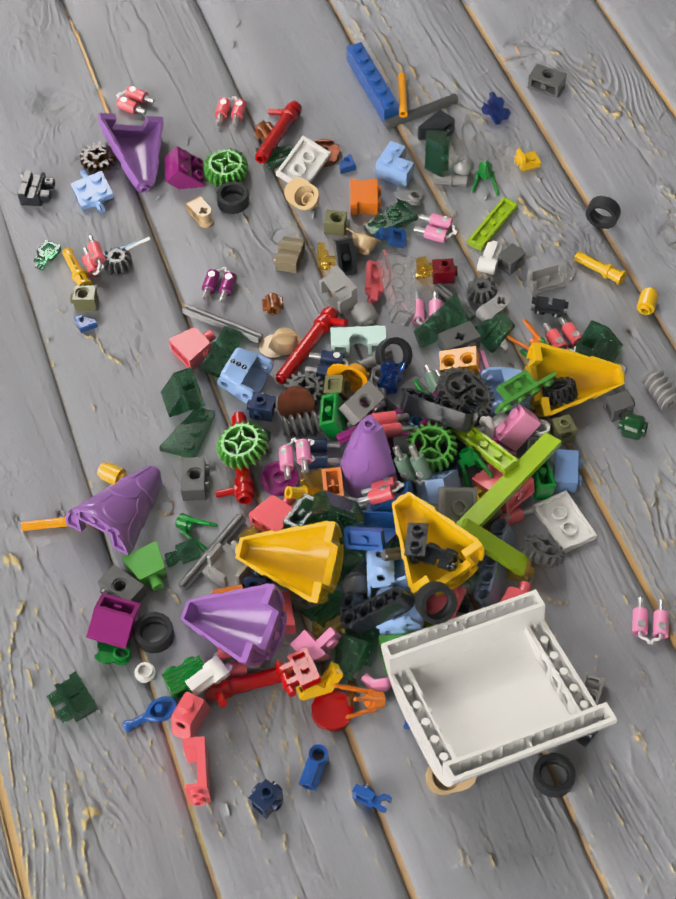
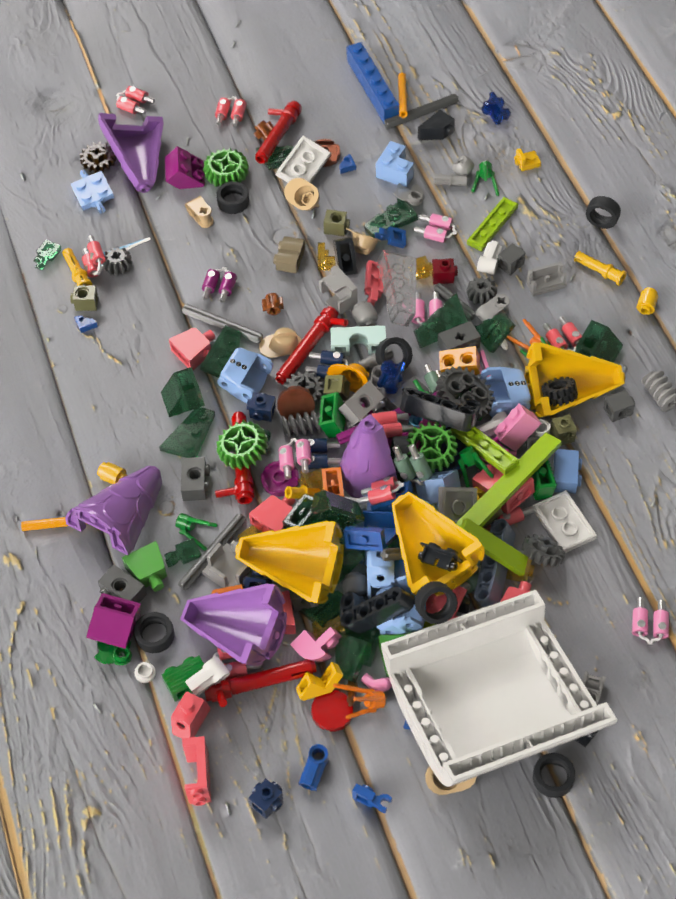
(33, 189): black hips -> none
(75, 697): clear green hips -> none
(157, 711): blue piece -> none
(304, 669): plate -> none
(365, 197): orange hips -> none
(416, 541): black hinge -> none
(437, 152): clear green slope -> none
(489, 426): white arm -> none
(519, 387): bright green bracket -> none
(542, 306): black hinge -> none
(547, 80): dark grey brick -> none
(633, 426): dark green head -> none

